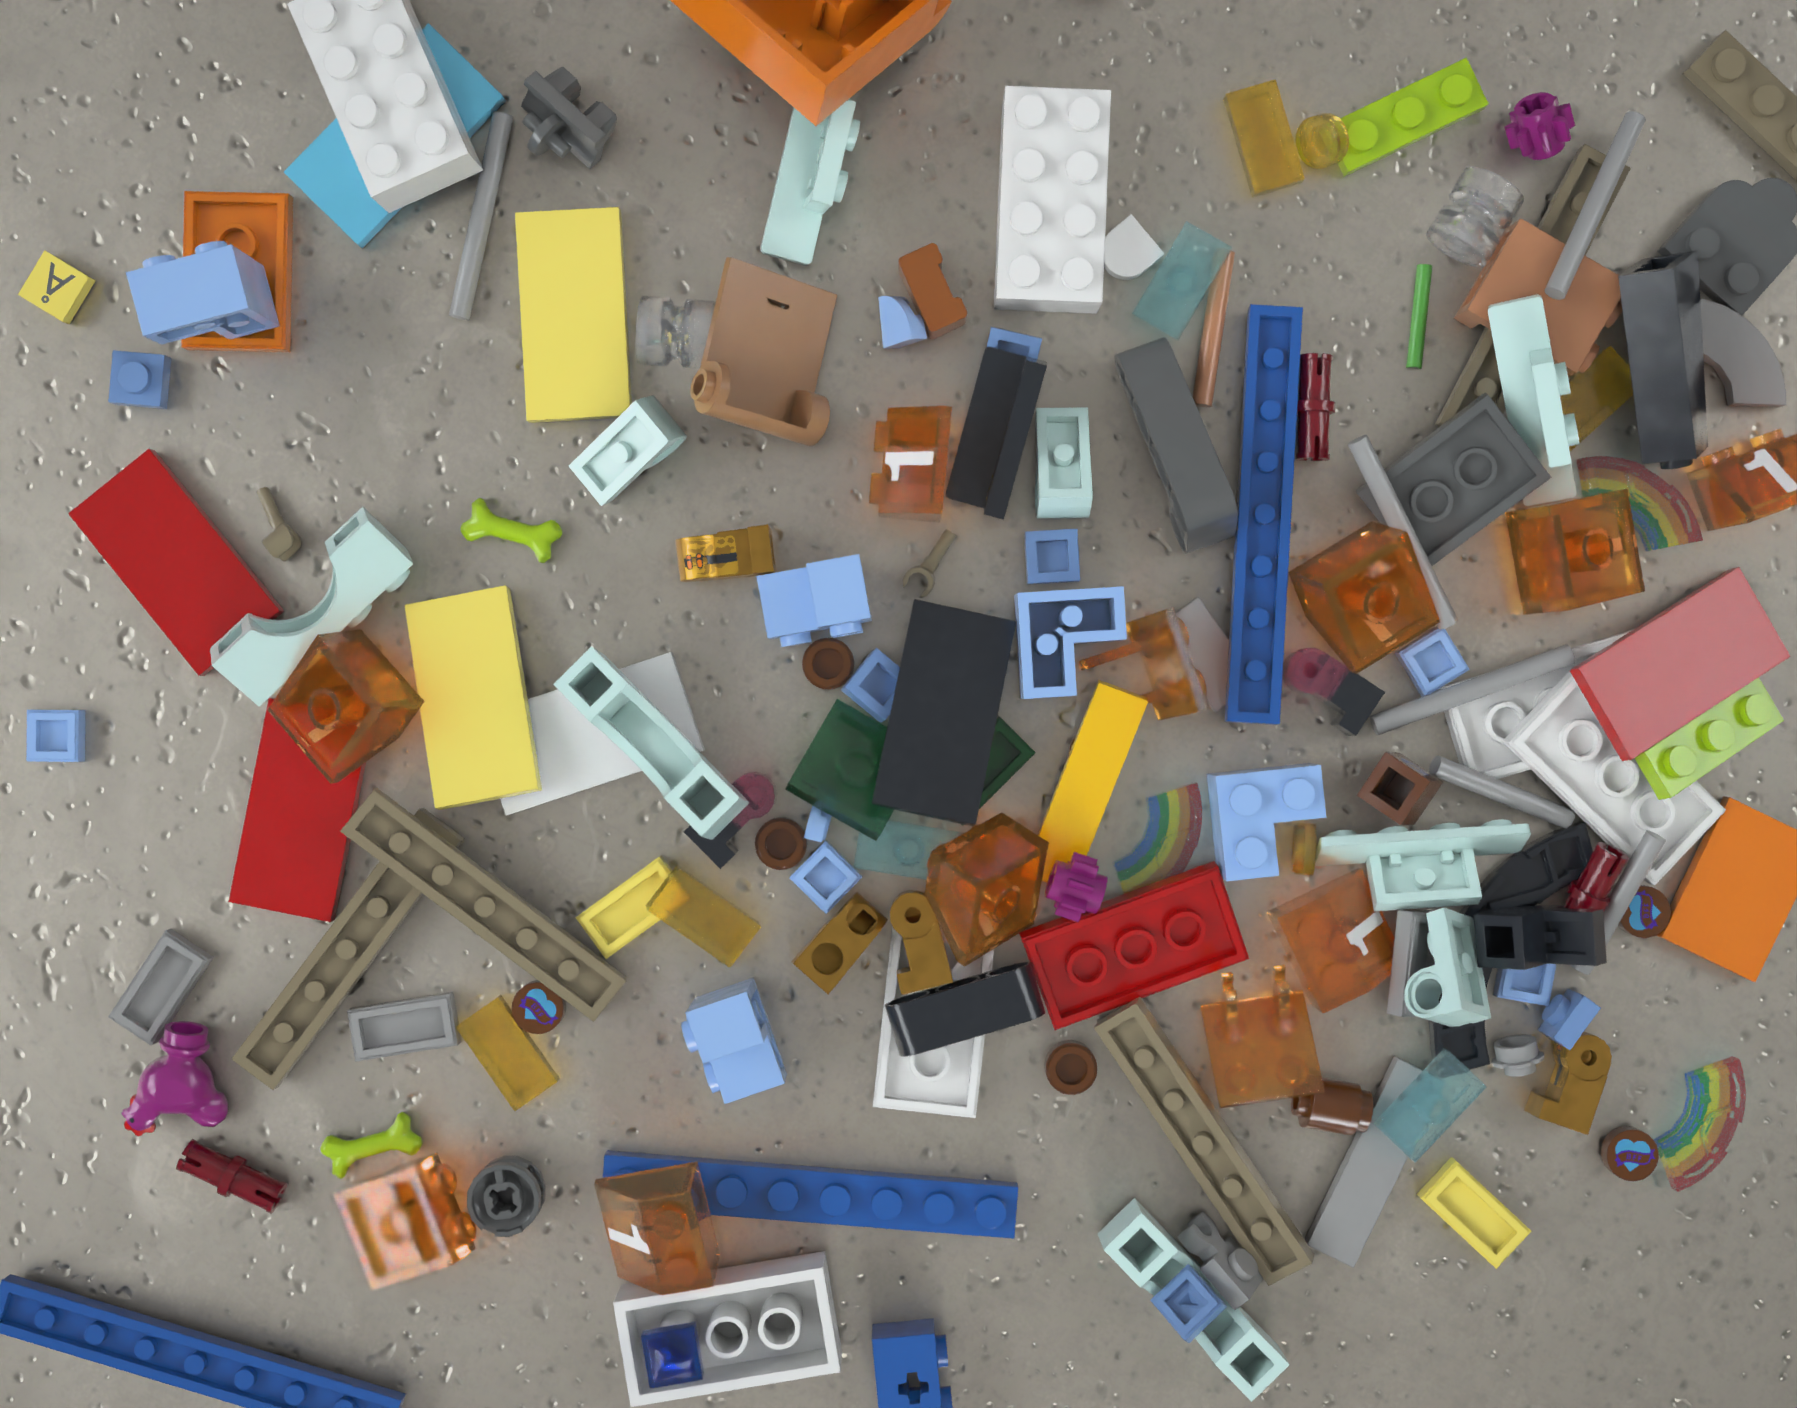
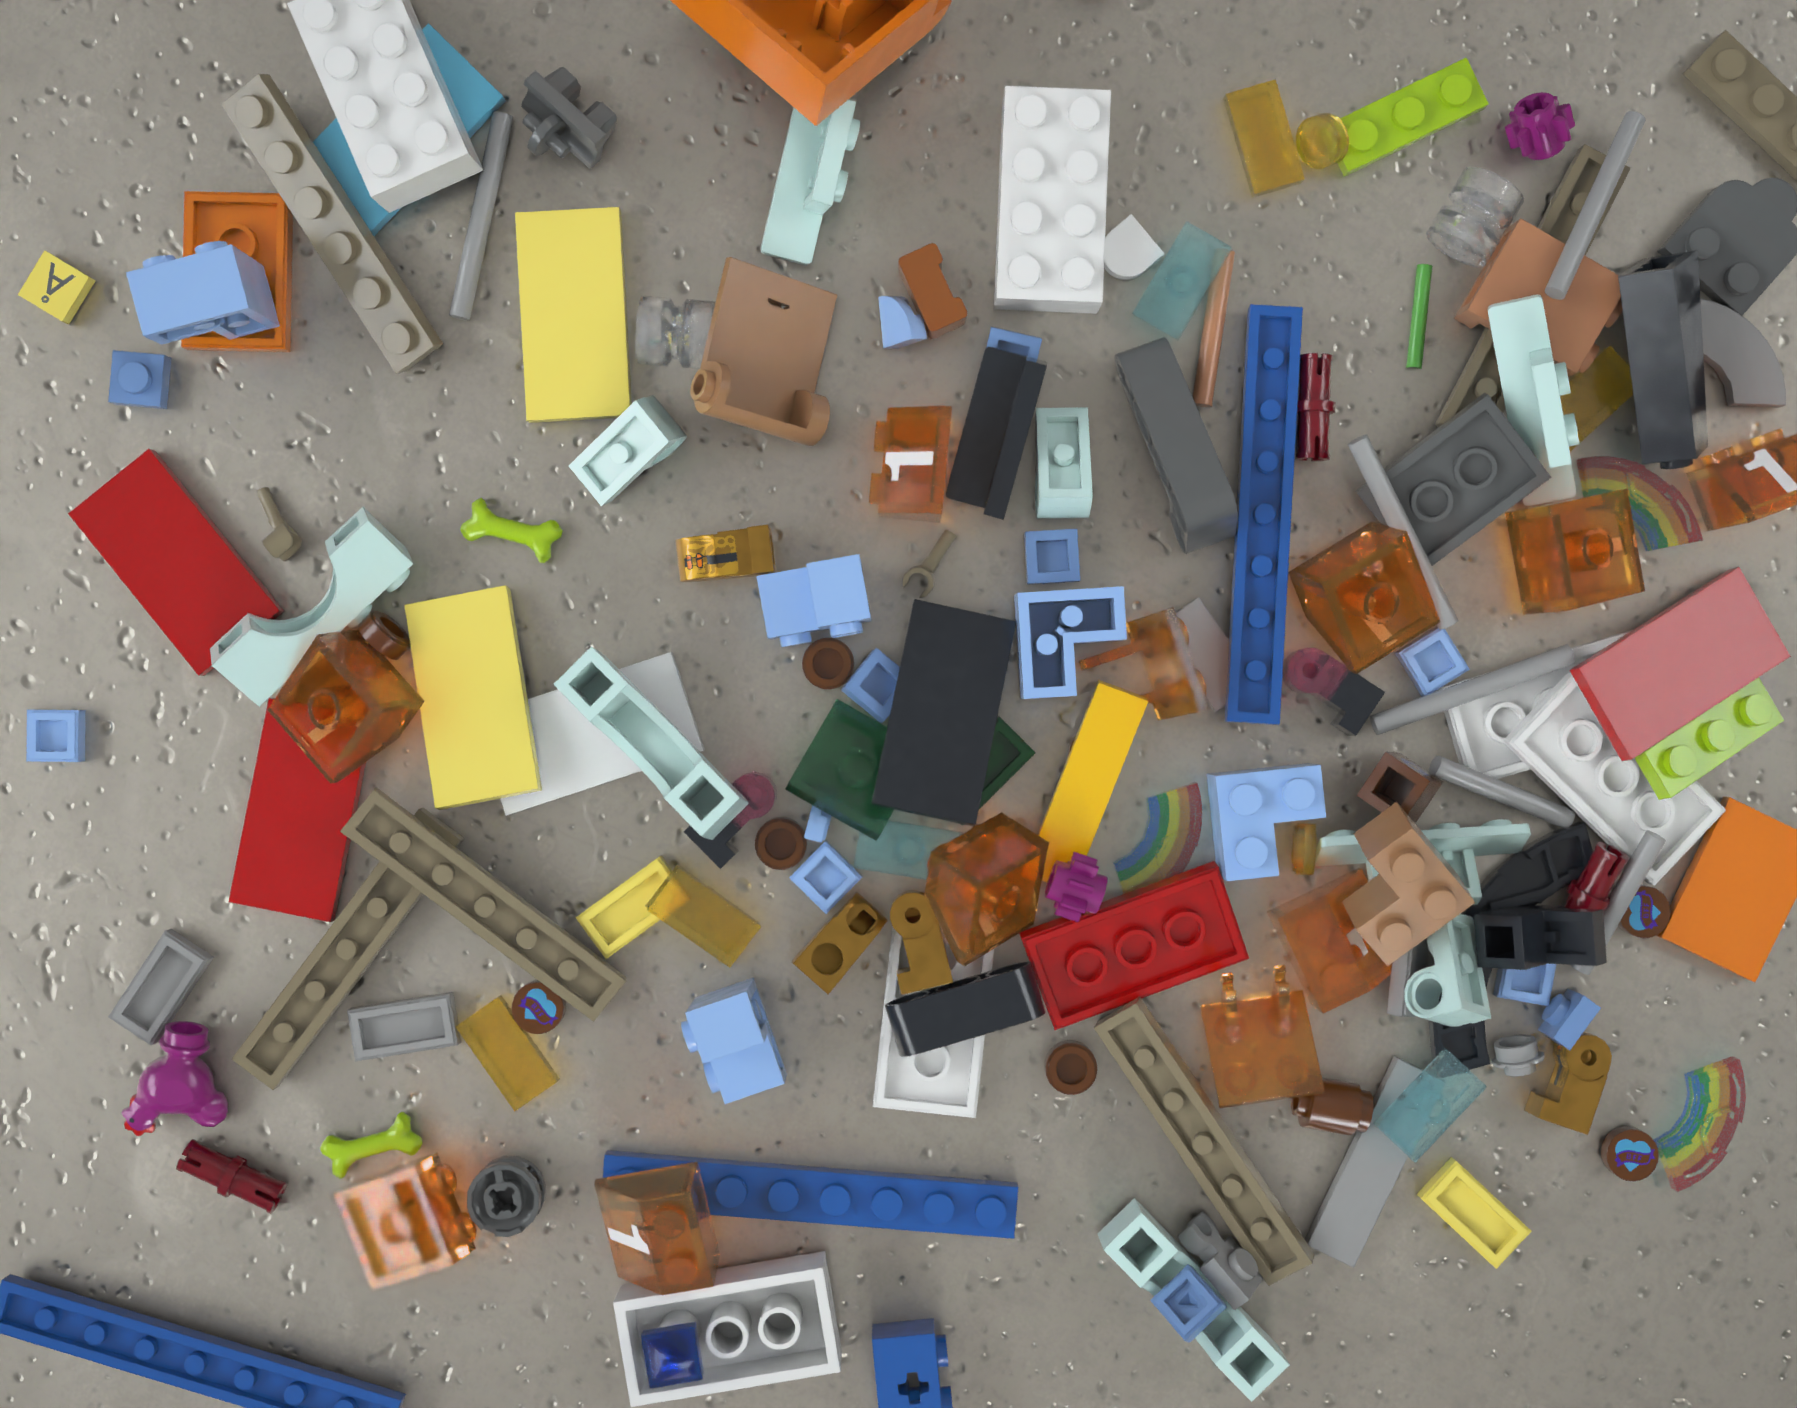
(331, 223): none -> plate
(384, 635): none -> reddish brown tile
(1410, 894): none -> medium nougat brick

